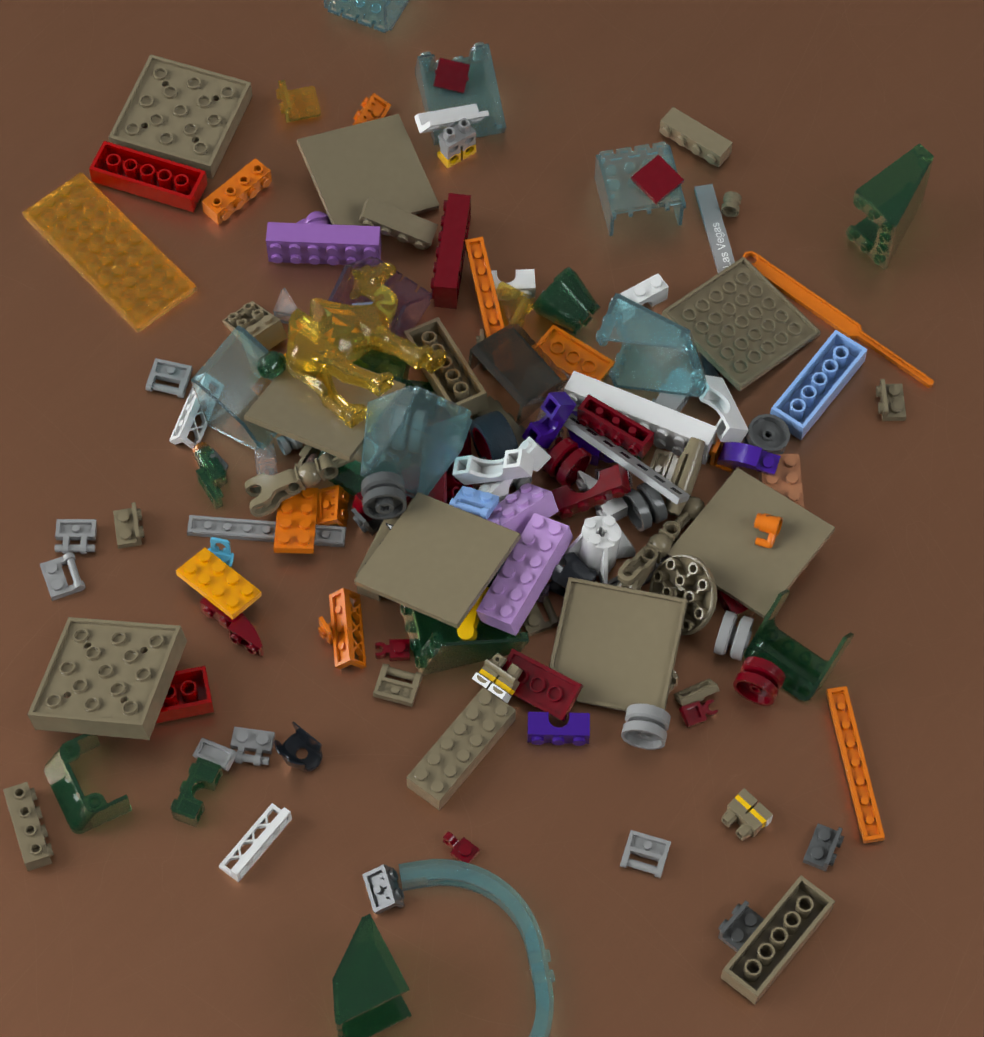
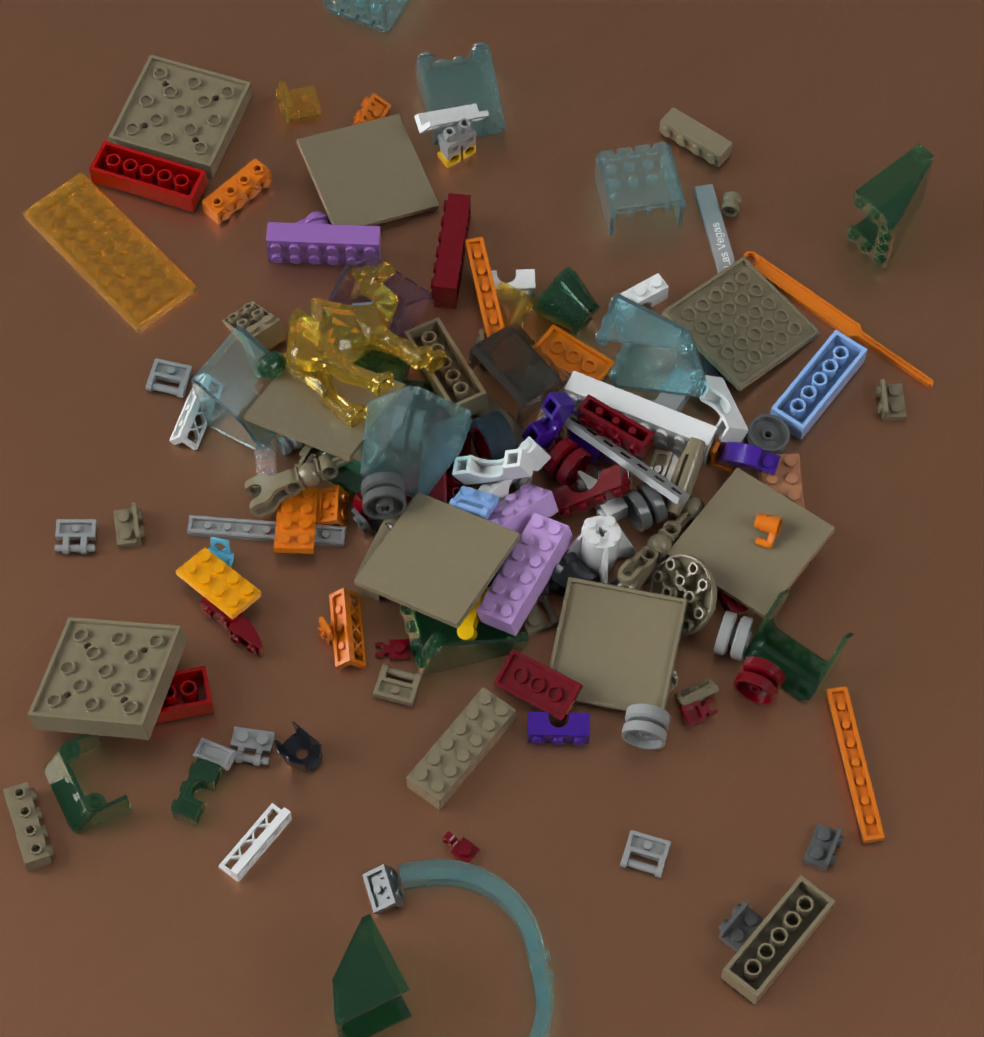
(55, 577): light grey plate -> none
(211, 472): clear green plate -> none
(284, 307): clear slope -> none
(398, 223): dark tan brick -> none
(451, 75): dark red piece -> none
(496, 680): dark tan hips -> none
(657, 179): dark red tile -> none
(747, 814): dark tan hips -> none

